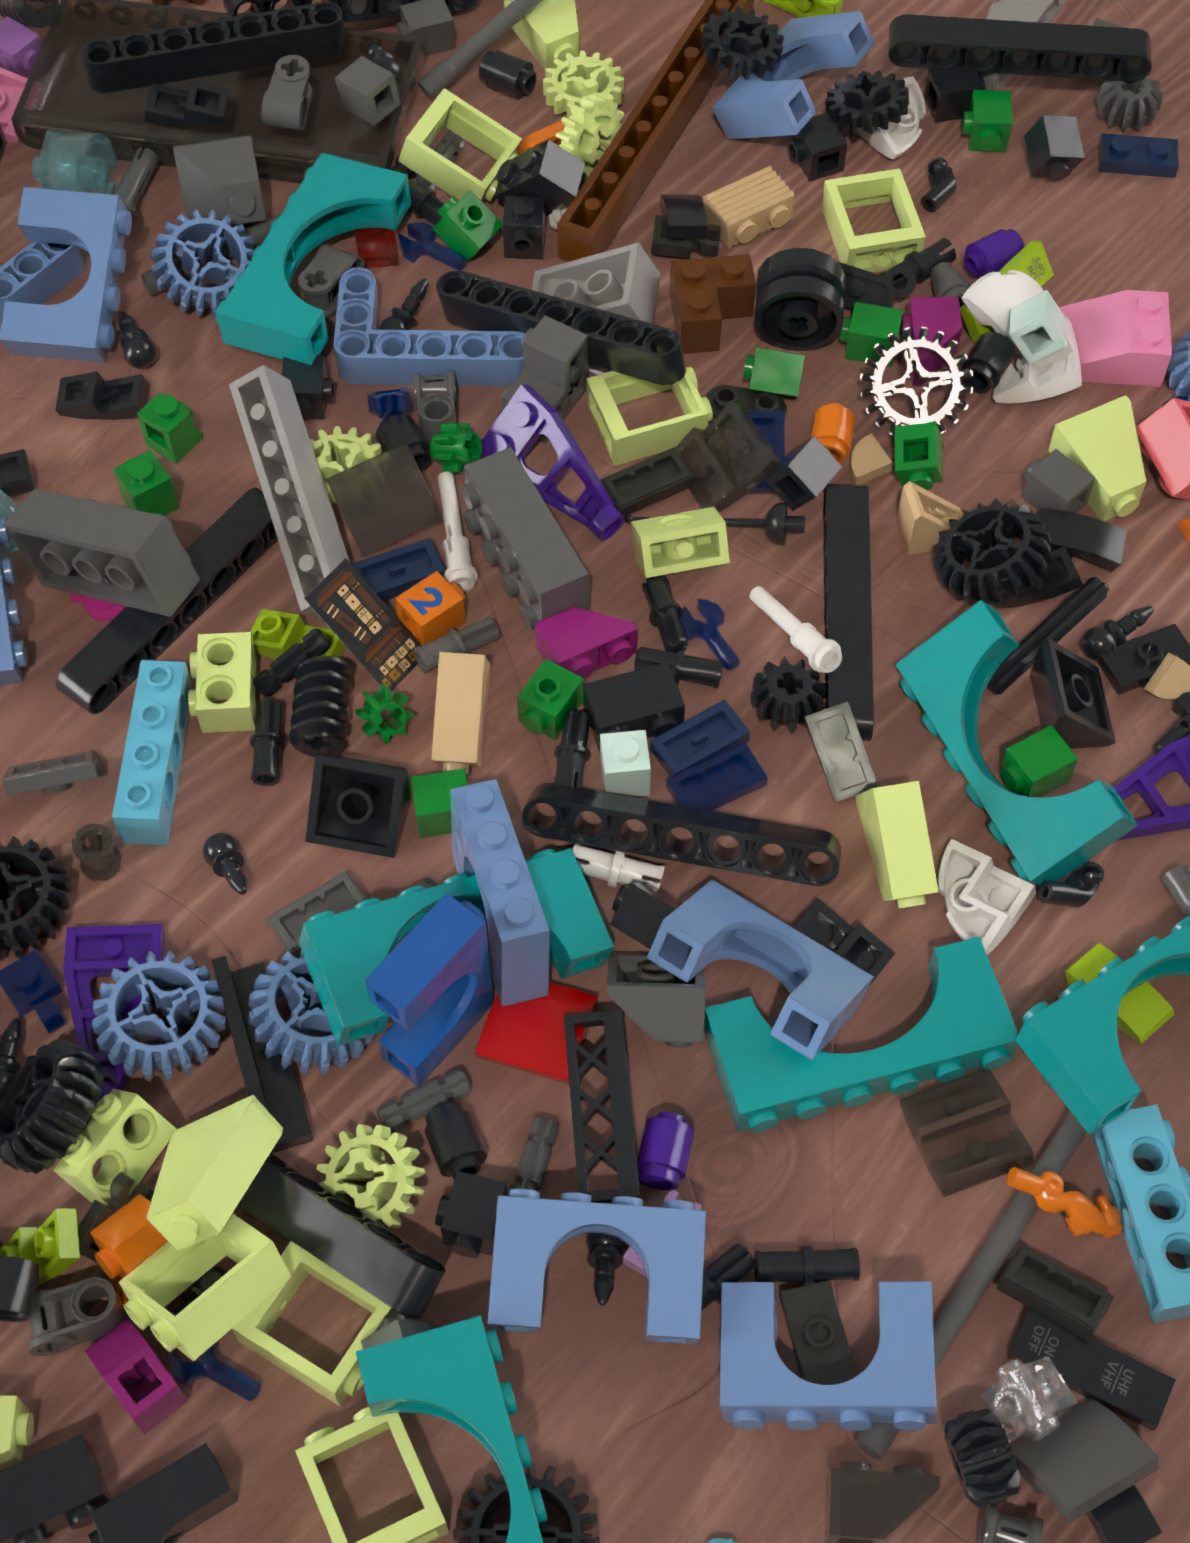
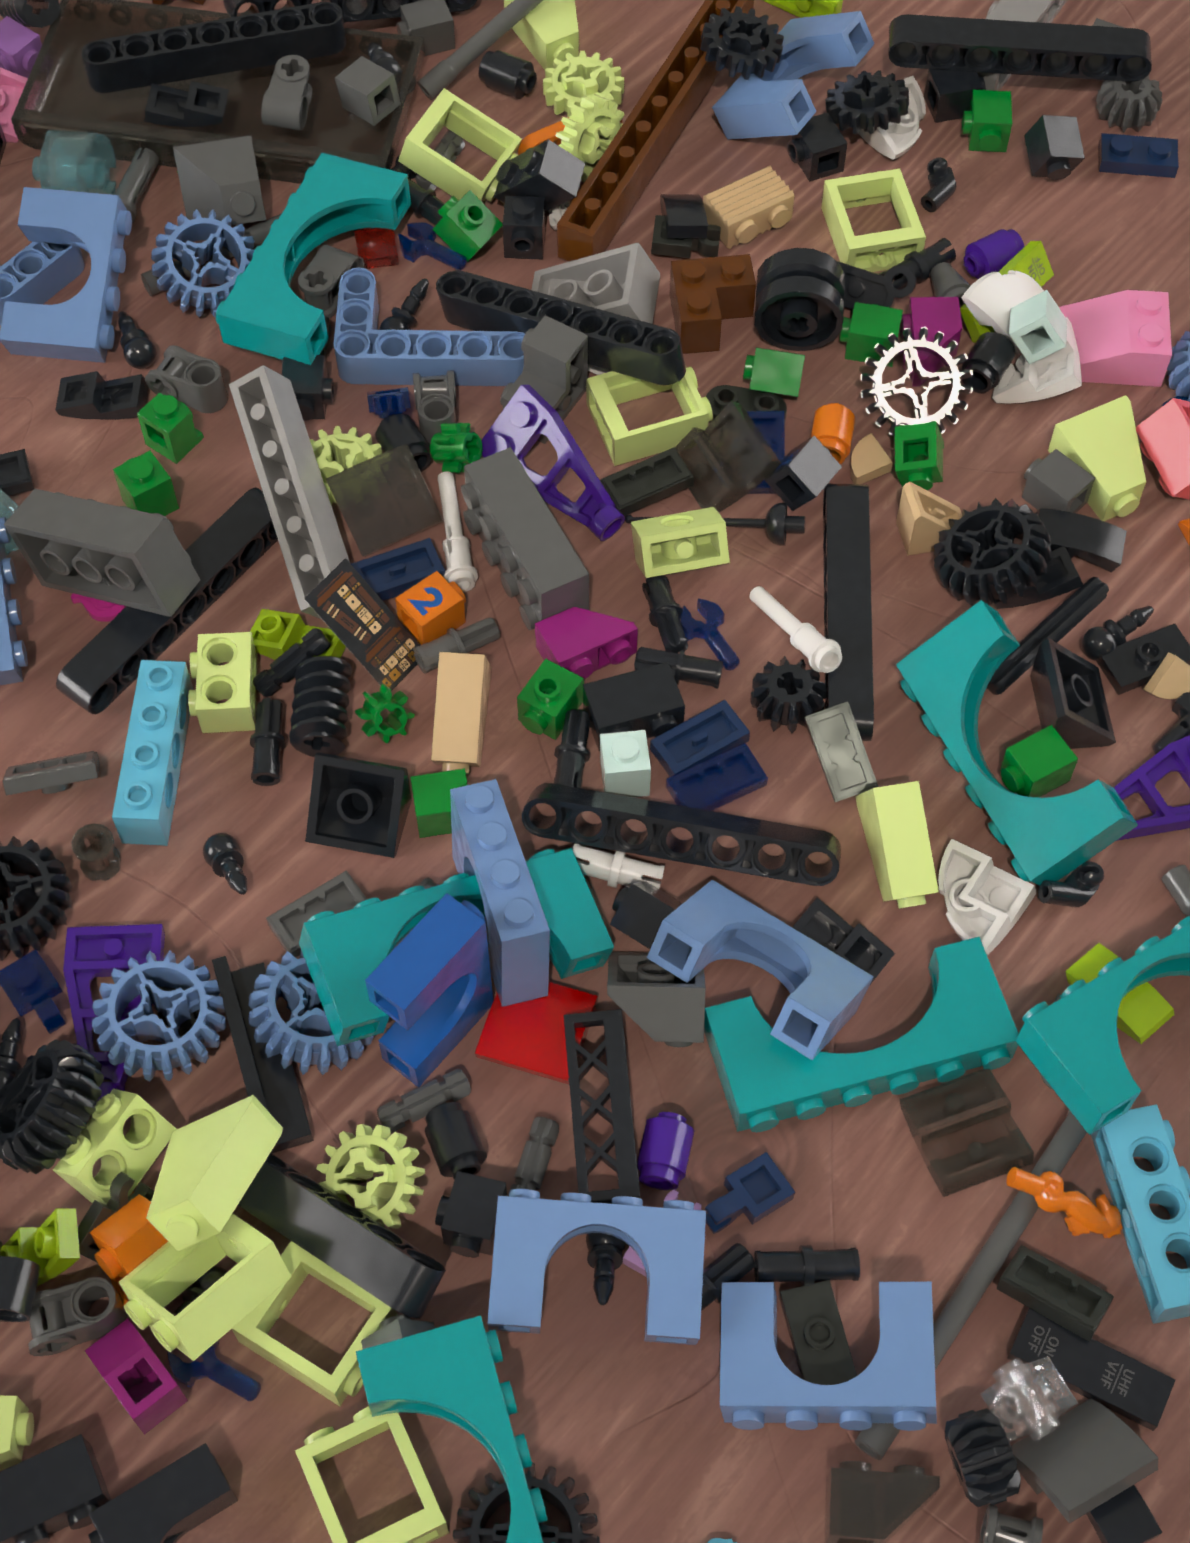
(190, 380): none -> dark grey piece
(753, 1190): none -> dark blue plate

